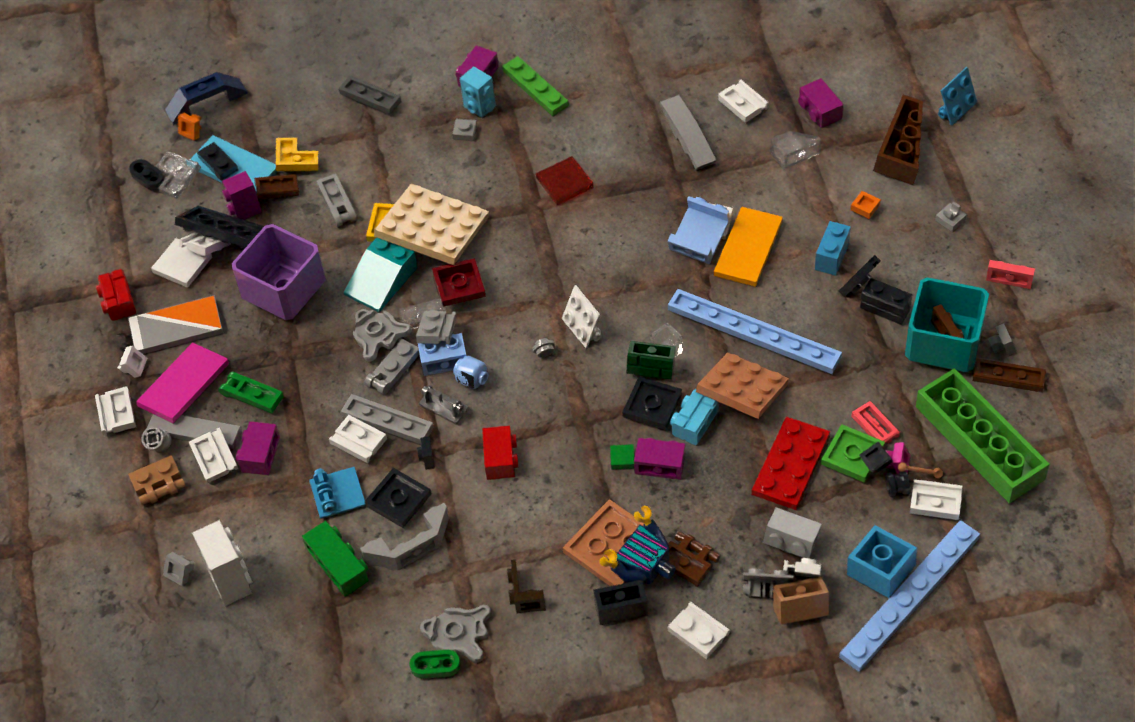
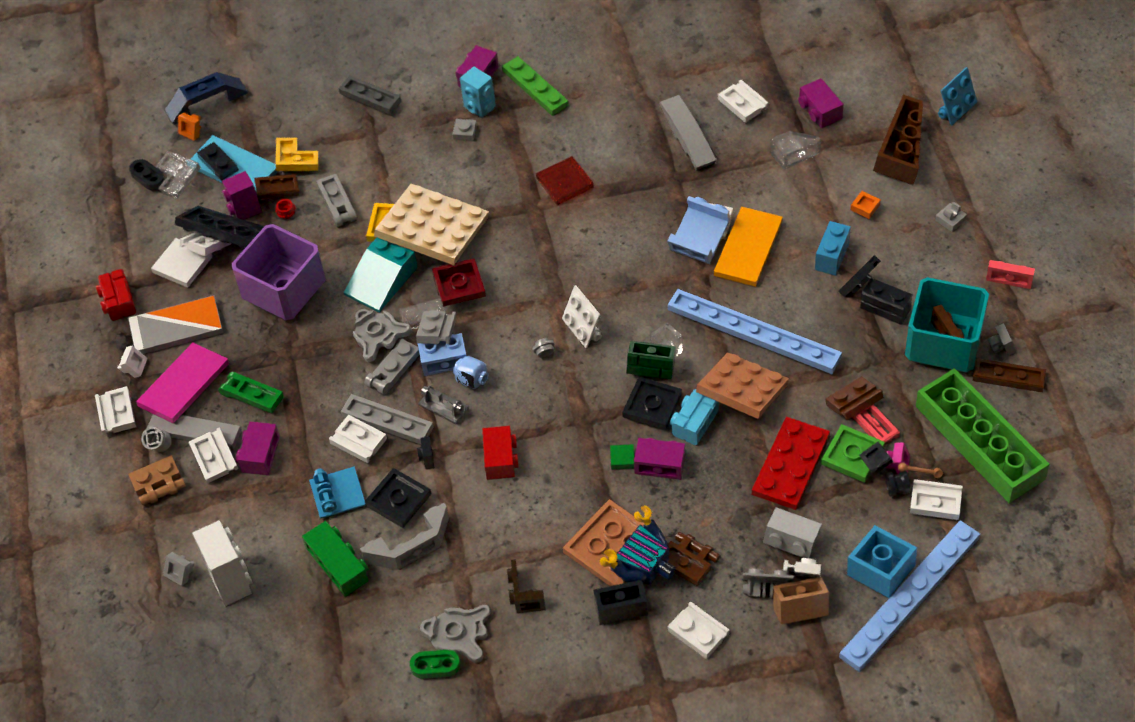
(285, 208): none -> red plate
(854, 398): none -> reddish brown plate

